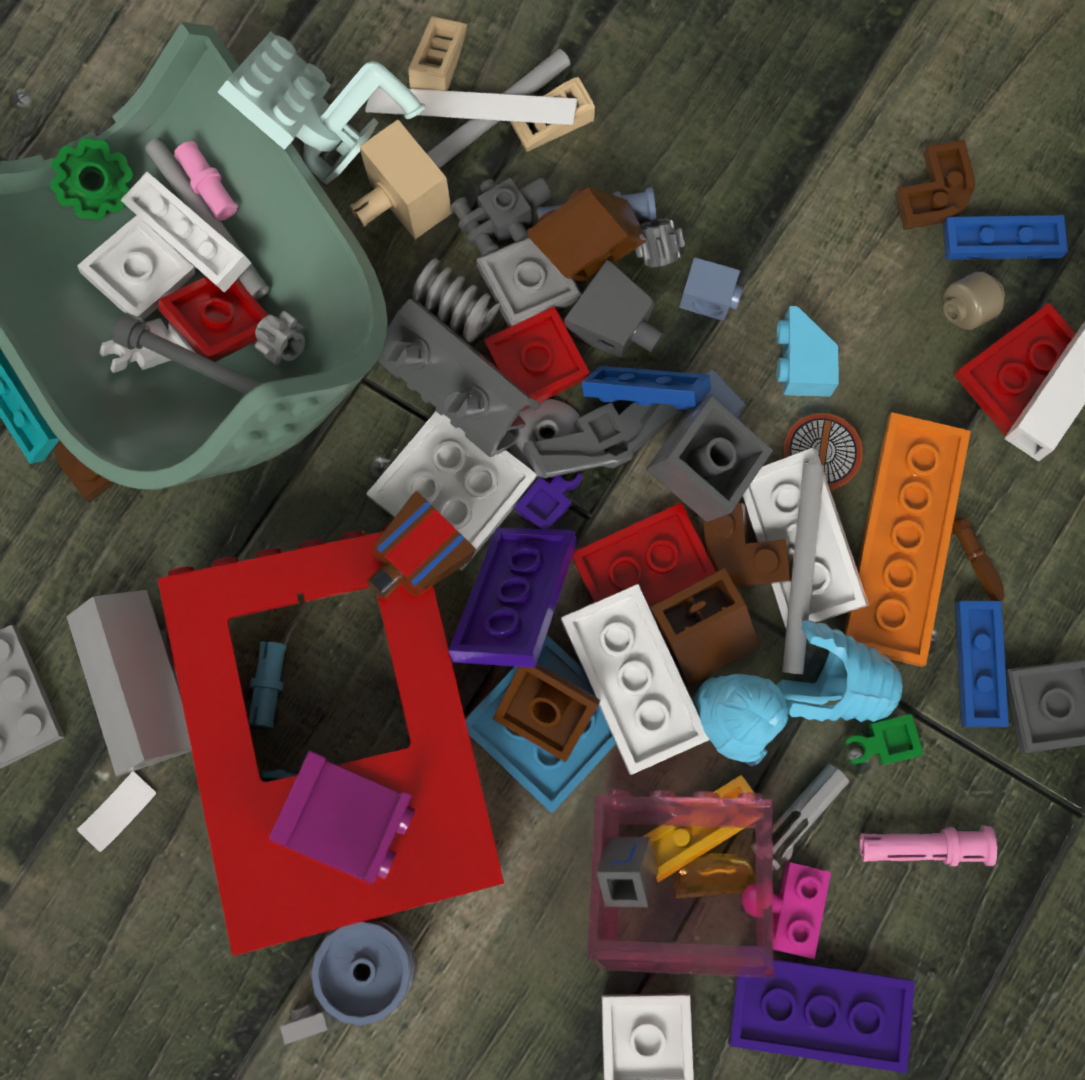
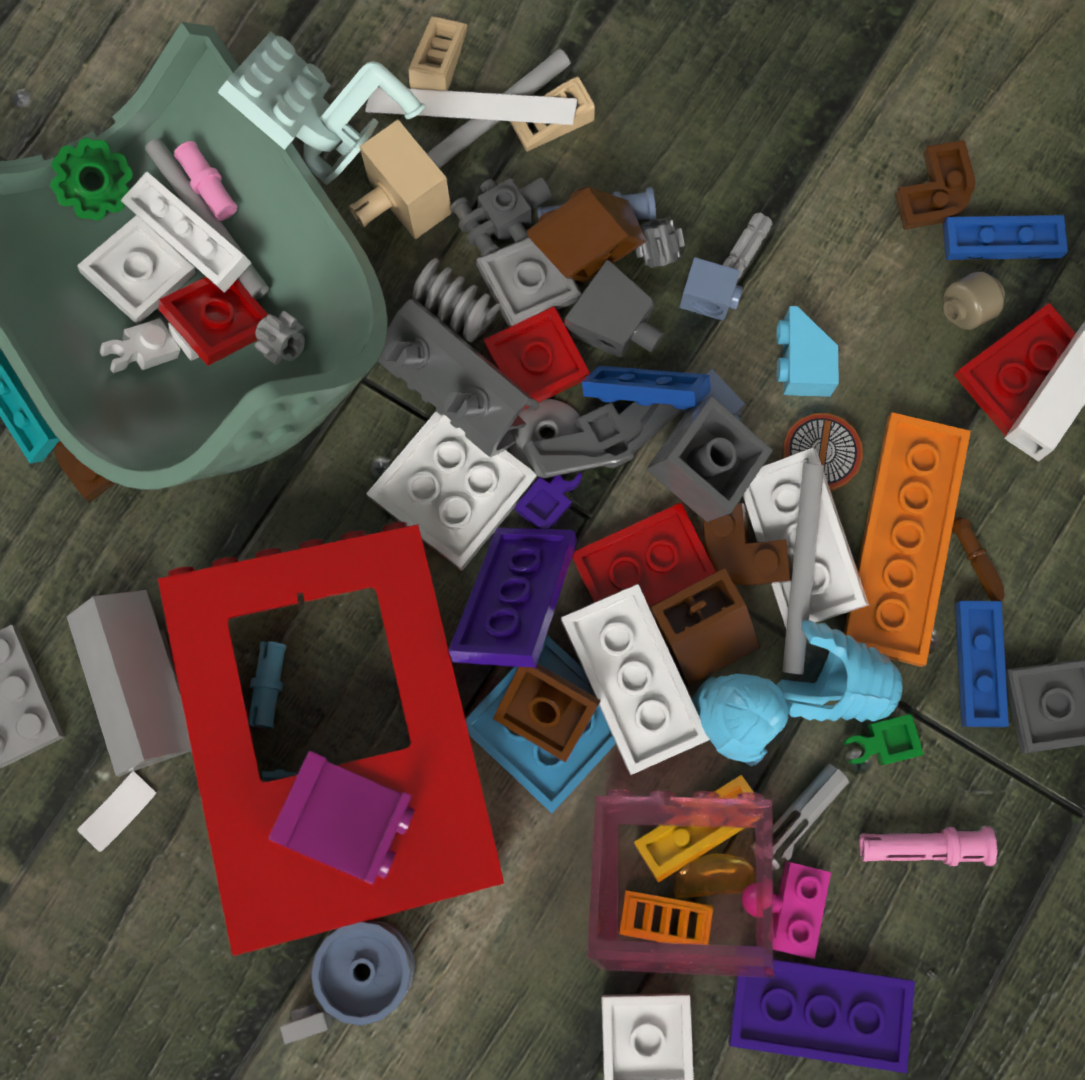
(133, 333): dark grey piece -> none
(417, 550): torso -> none
(627, 872): dark grey brick -> none
(703, 922): none -> light orange slope
(748, 243): none -> light grey axle

